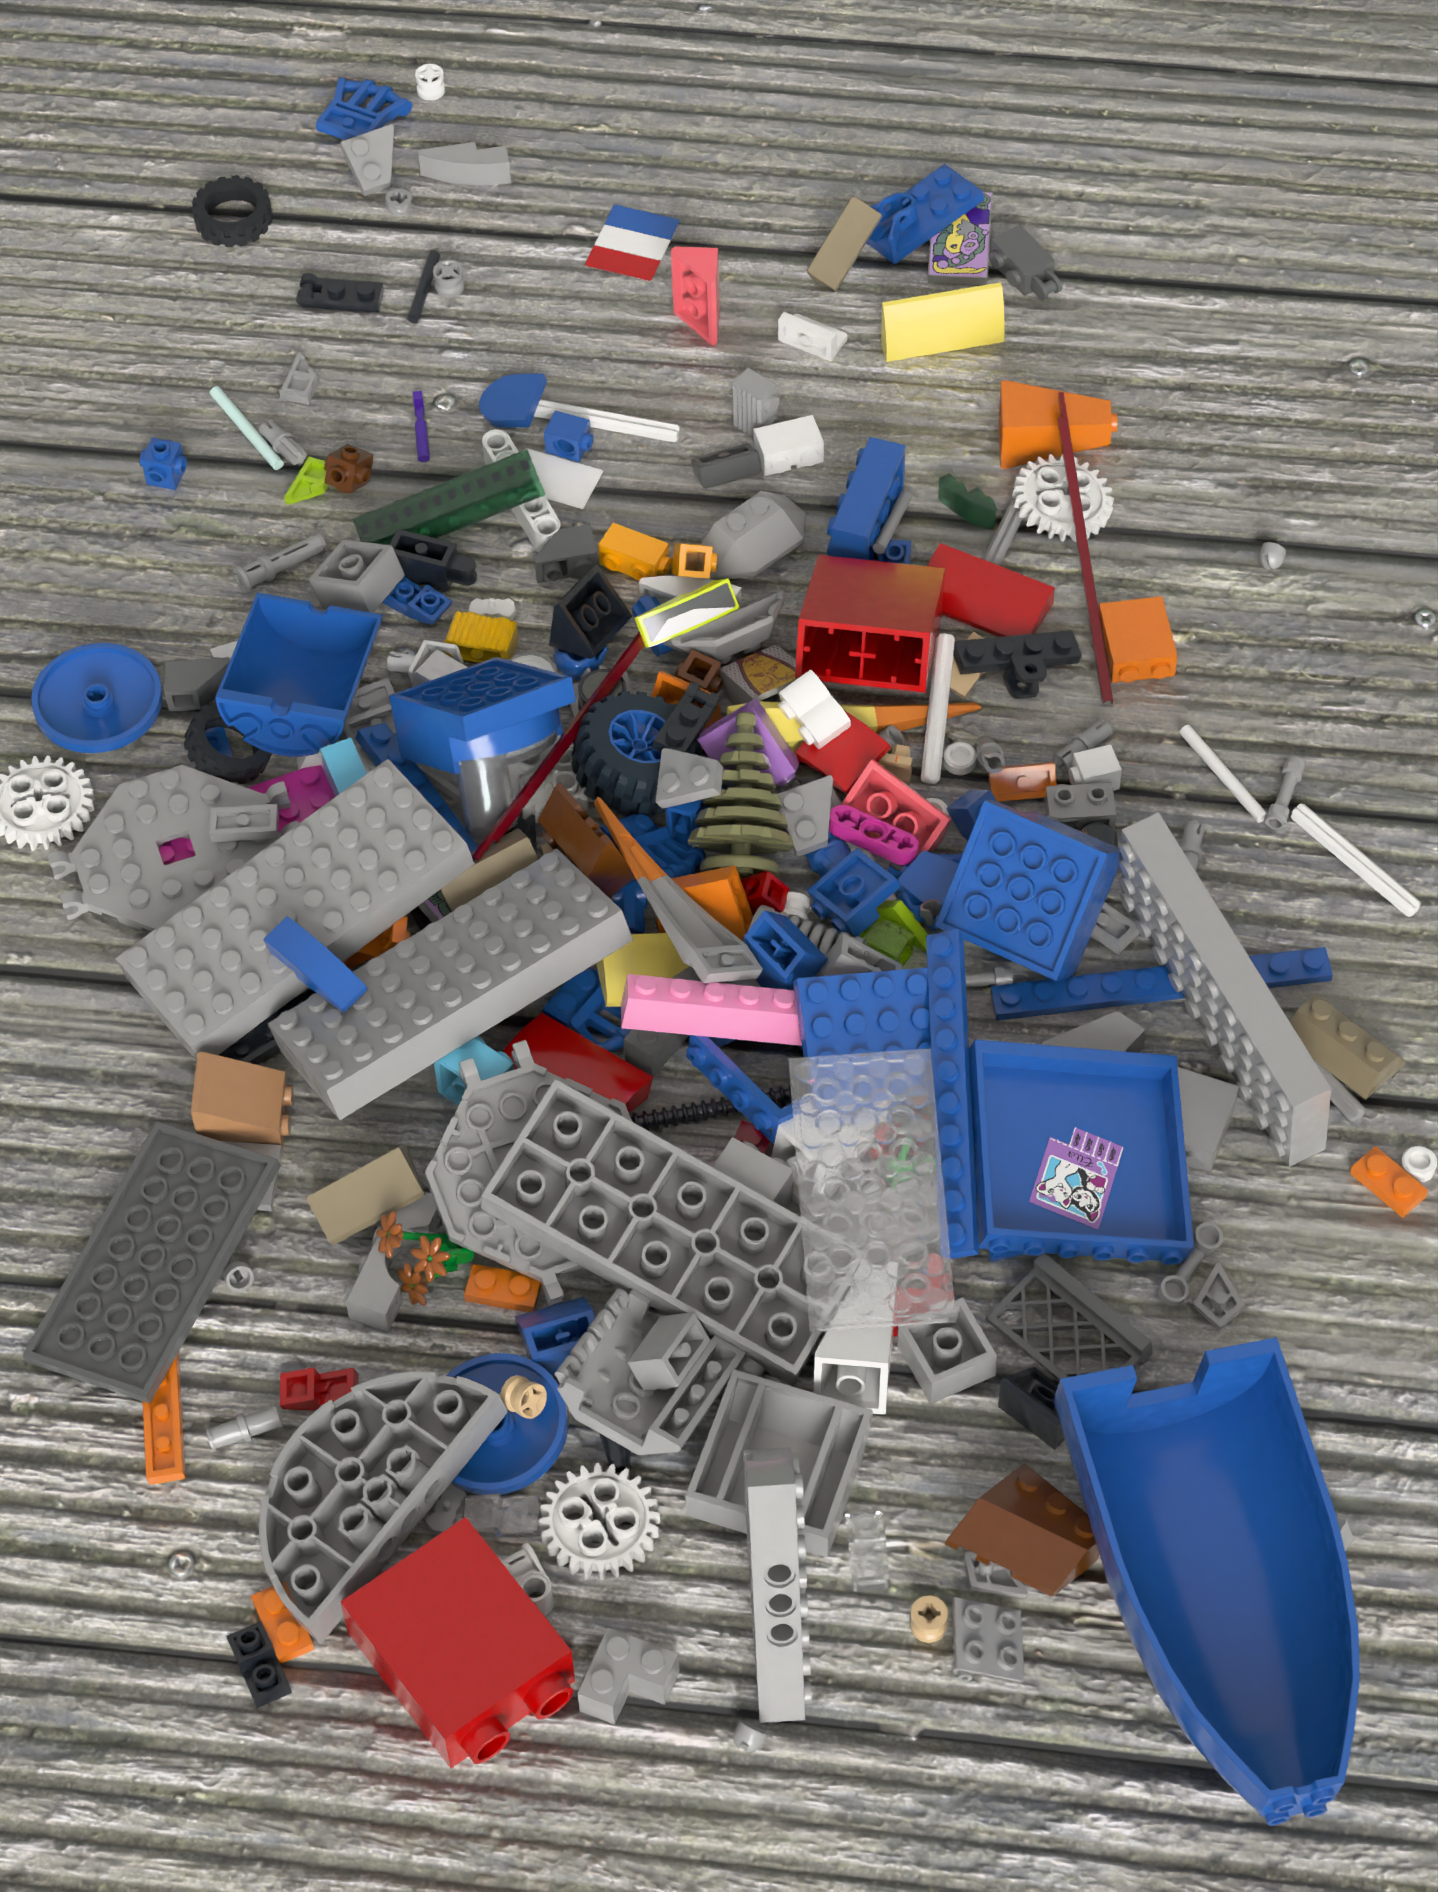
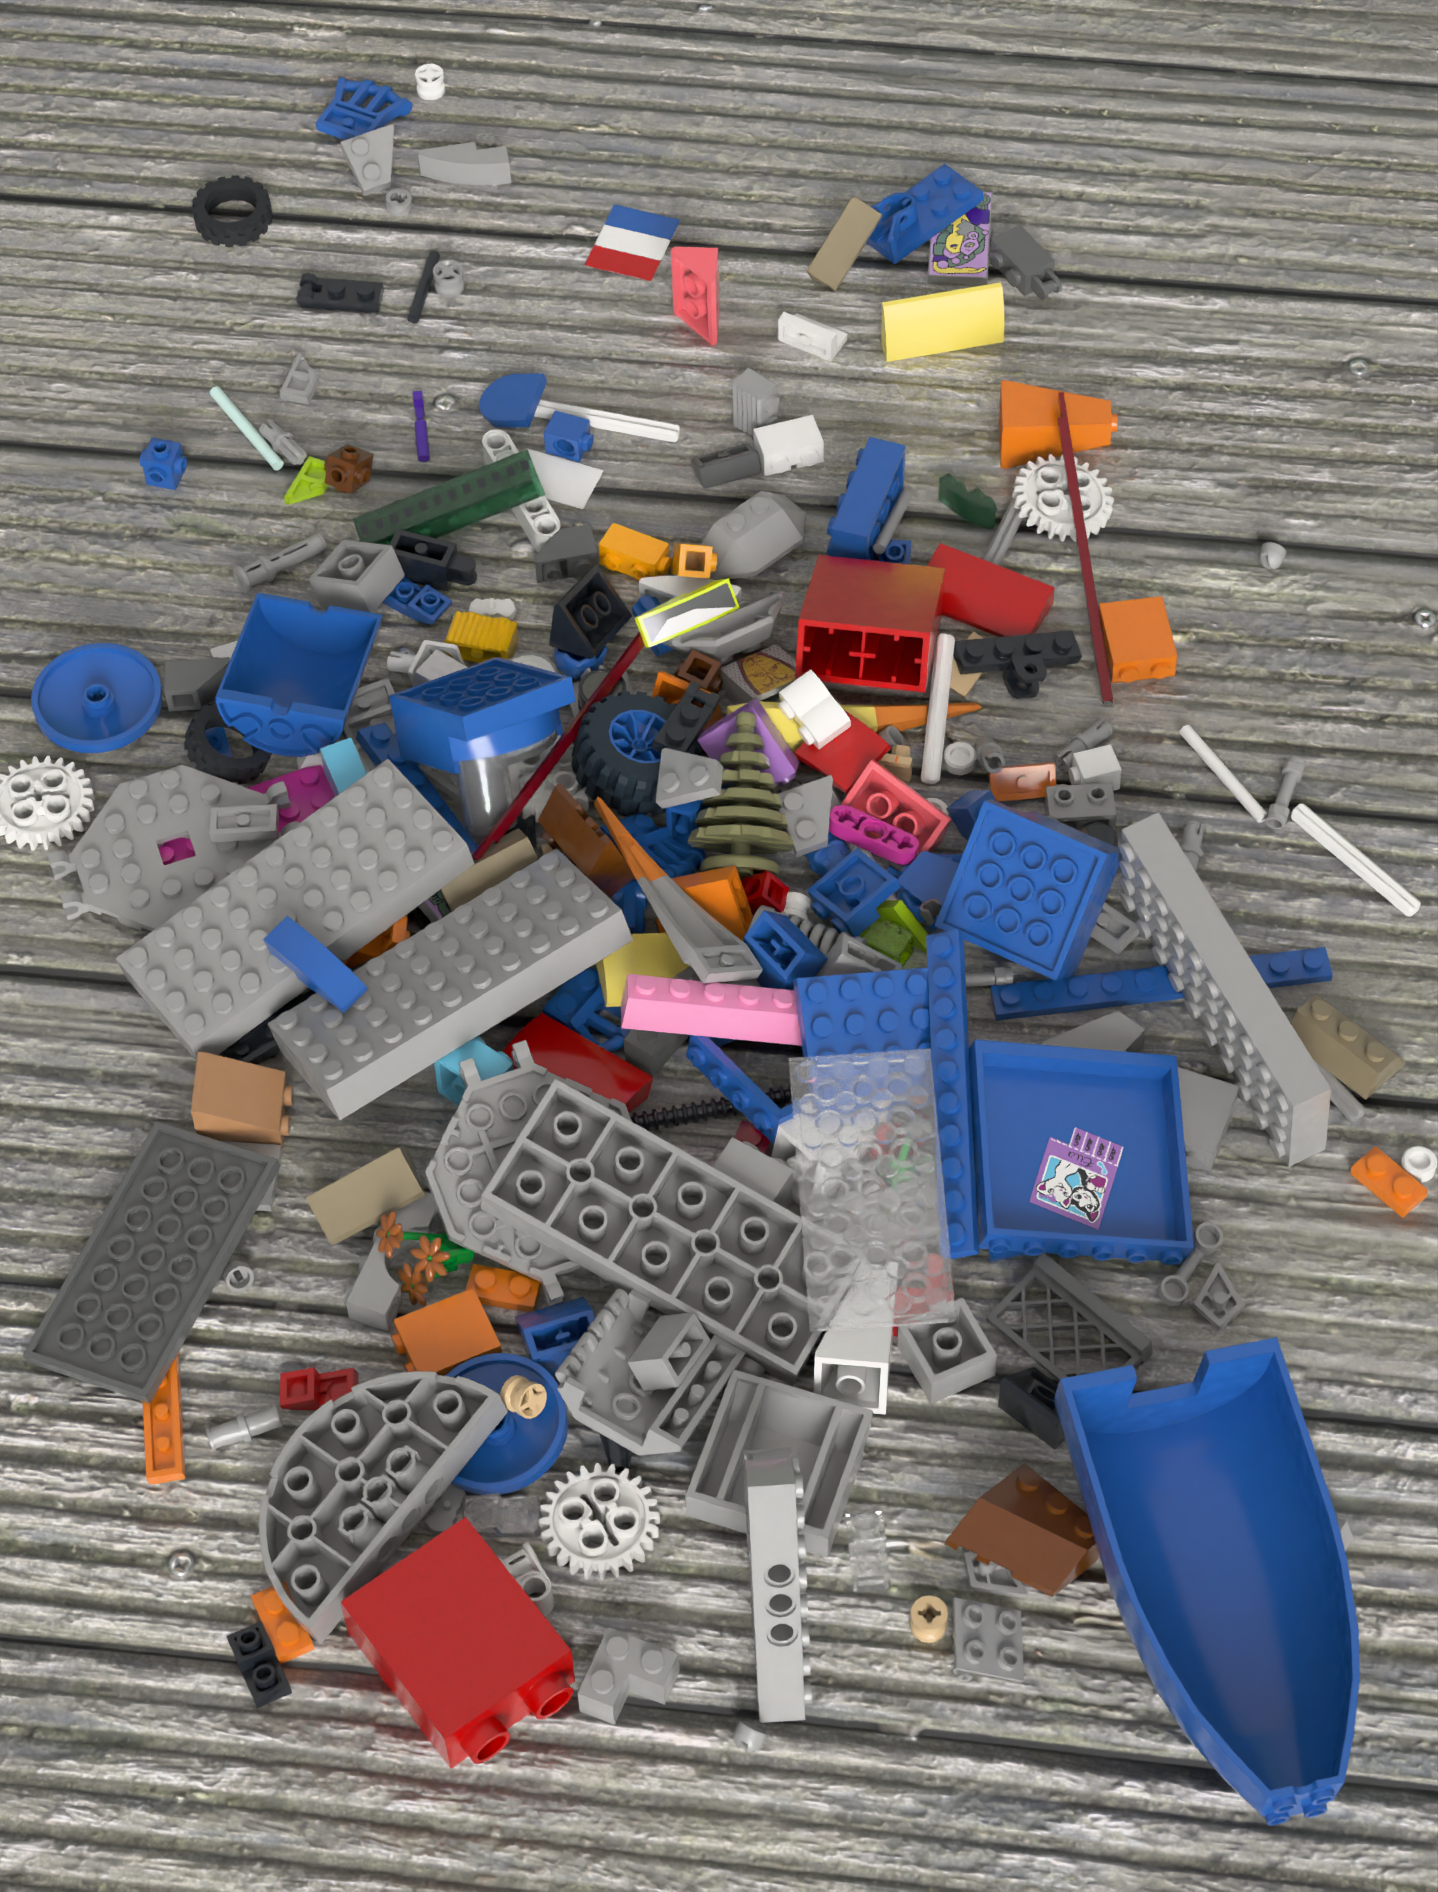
(445, 1334): none -> orange brick

